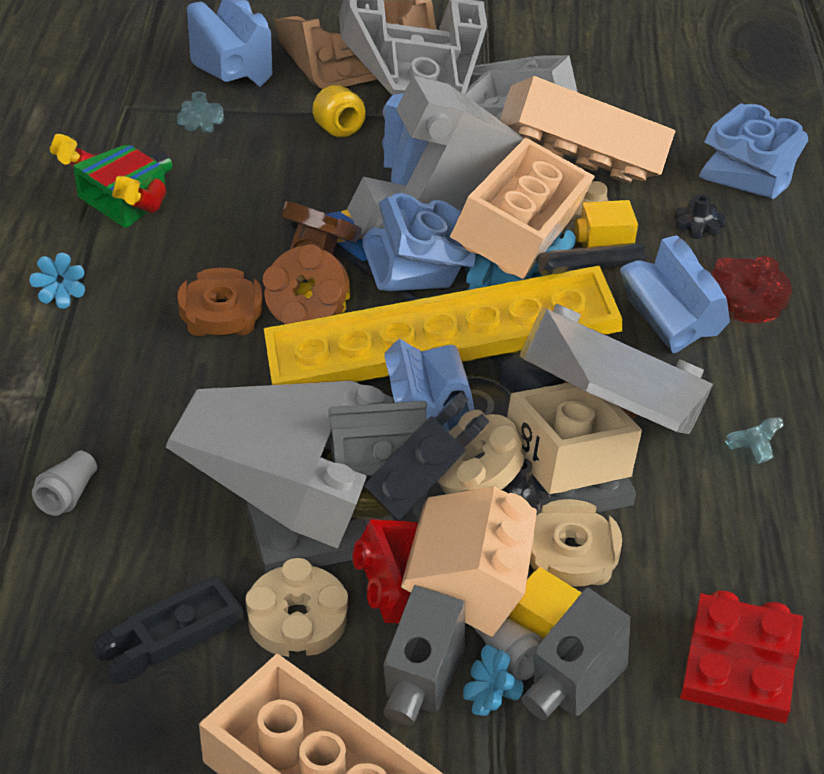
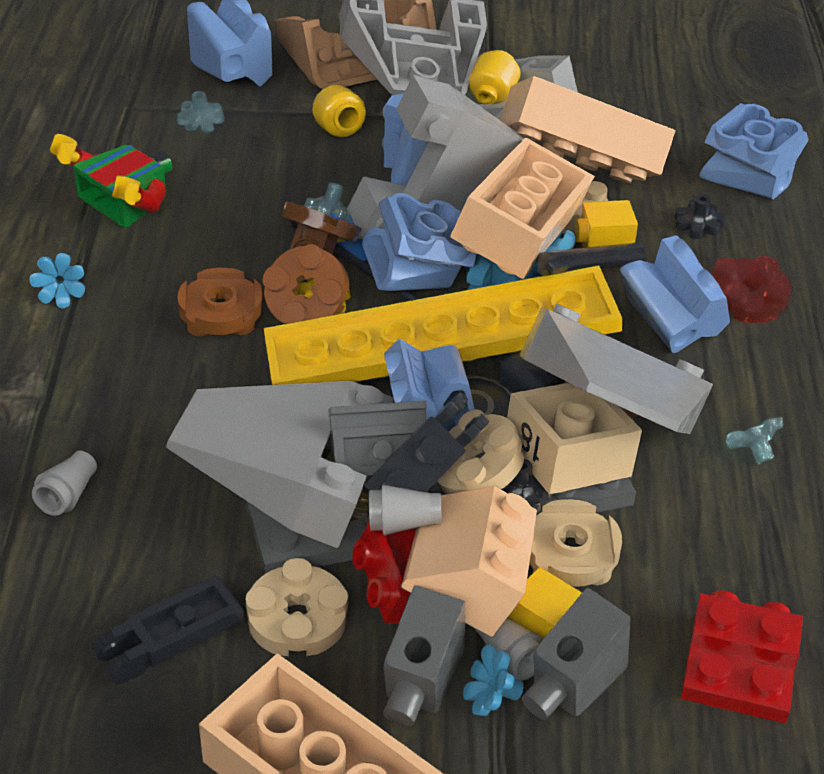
(330, 202): none -> clear light blue plant
(402, 509): none -> light grey cone
(493, 76): none -> yellow head

